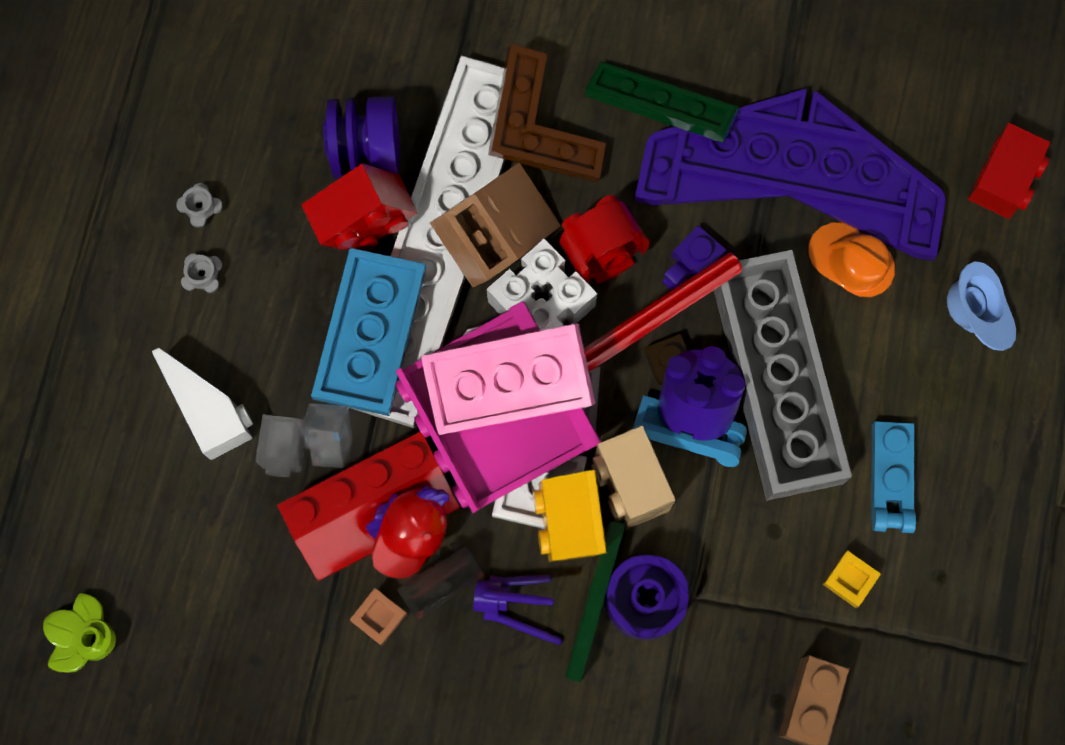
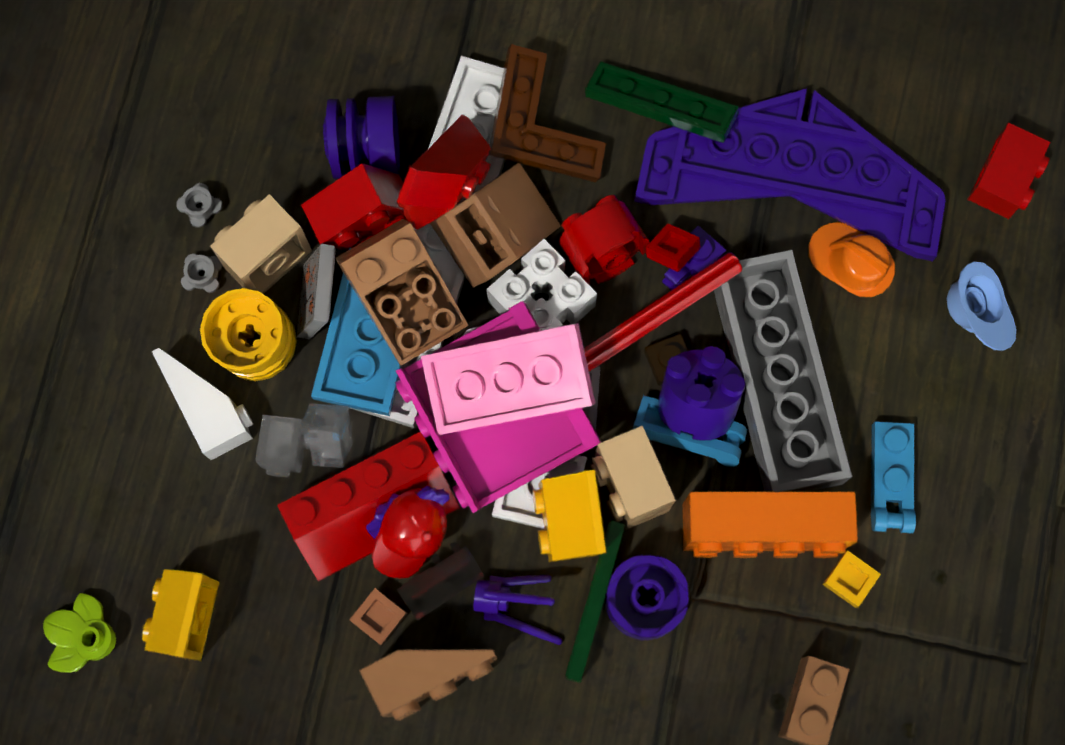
(180, 614): none -> yellow slope
(236, 318): none -> yellow wheel
(261, 245): none -> tan brick
(316, 291): none -> light grey tile
(402, 291): none -> medium nougat slope
(413, 675): none -> medium nougat slope
(445, 173): none -> red wedge
(673, 247): none -> red plate
(769, 522): none -> orange brick

